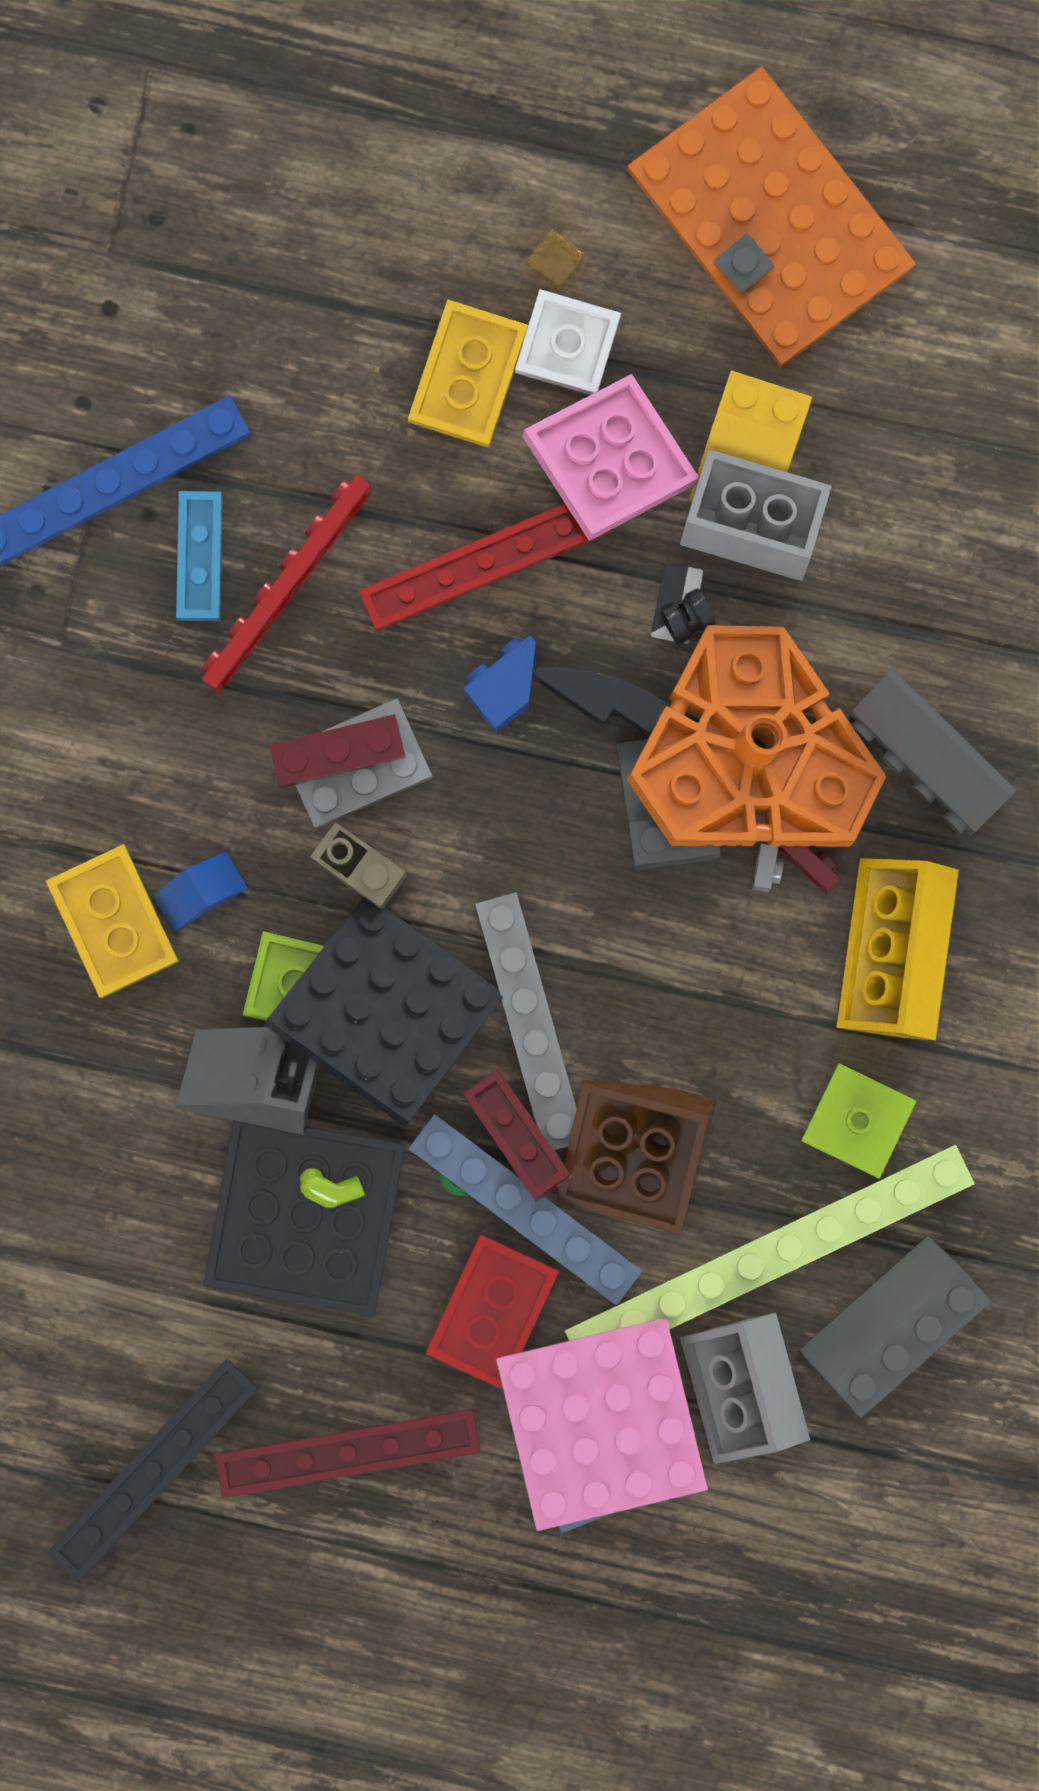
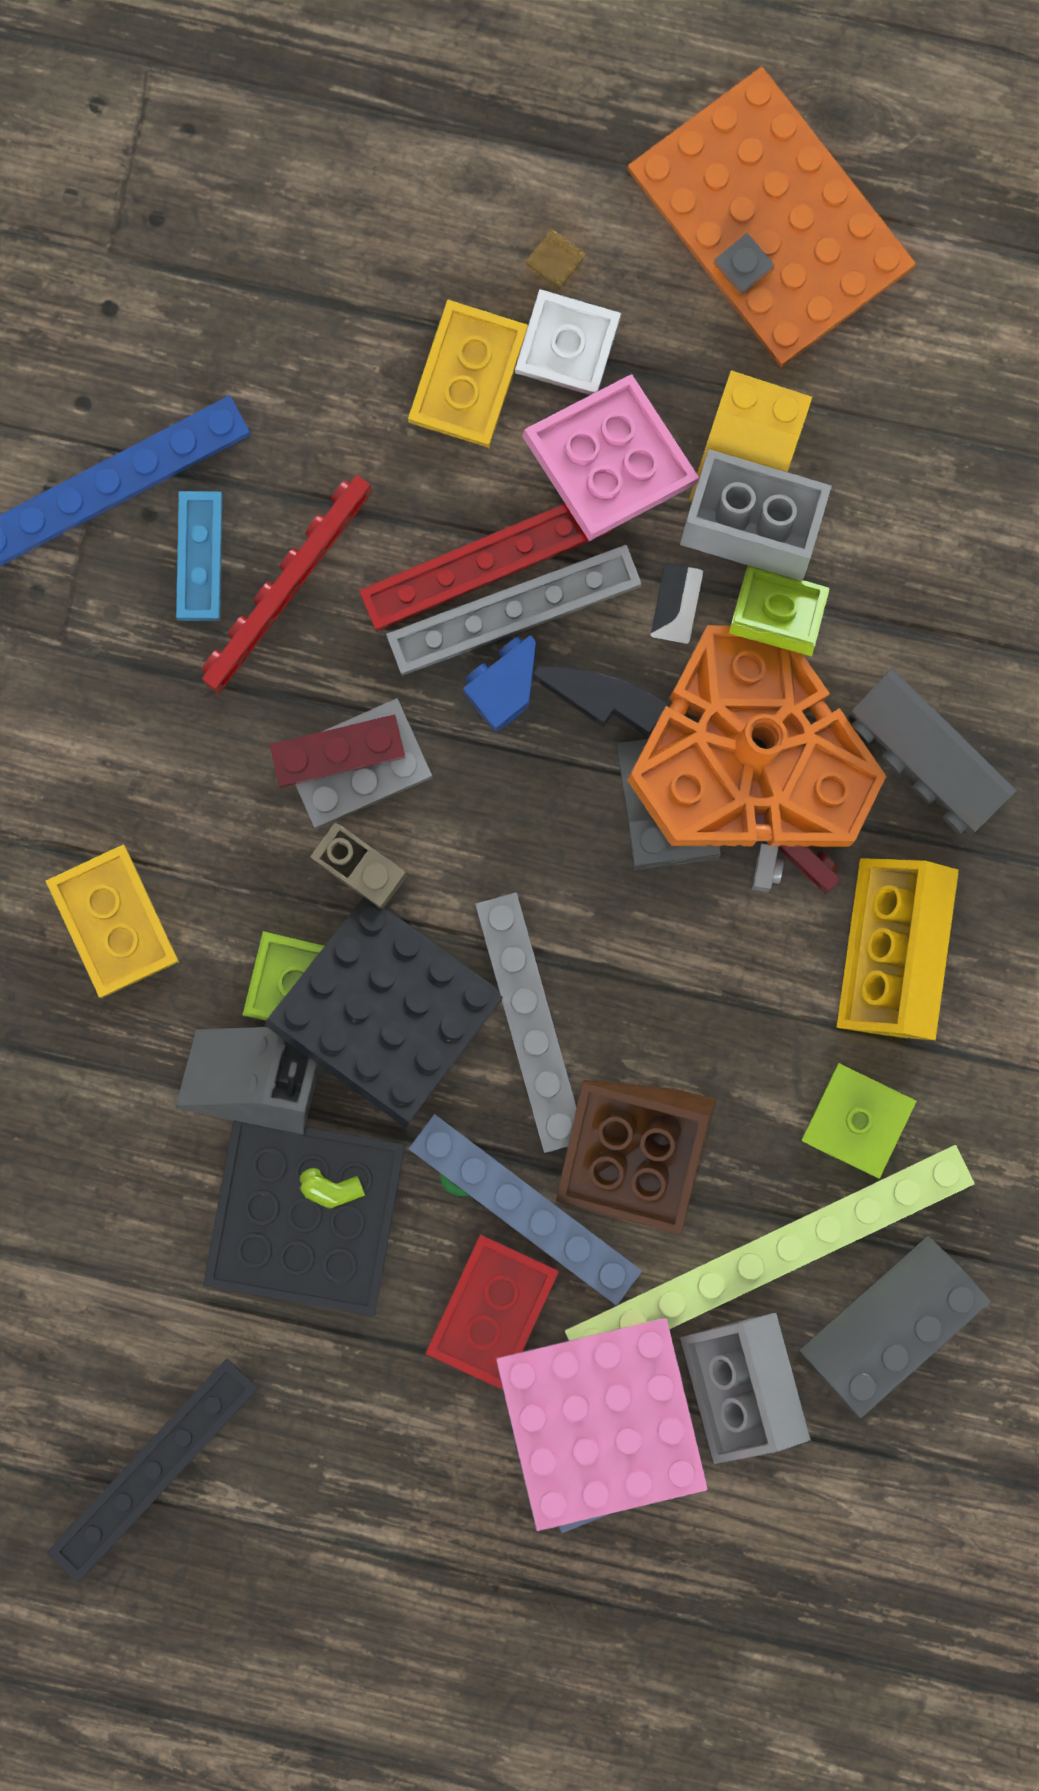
(199, 891): blue slope -> none
(347, 1453): dark red plate -> none
(514, 610): none -> light grey plate
(517, 1135): dark red plate -> none
(687, 616): black wheel -> none
(779, 611): none -> lime plate

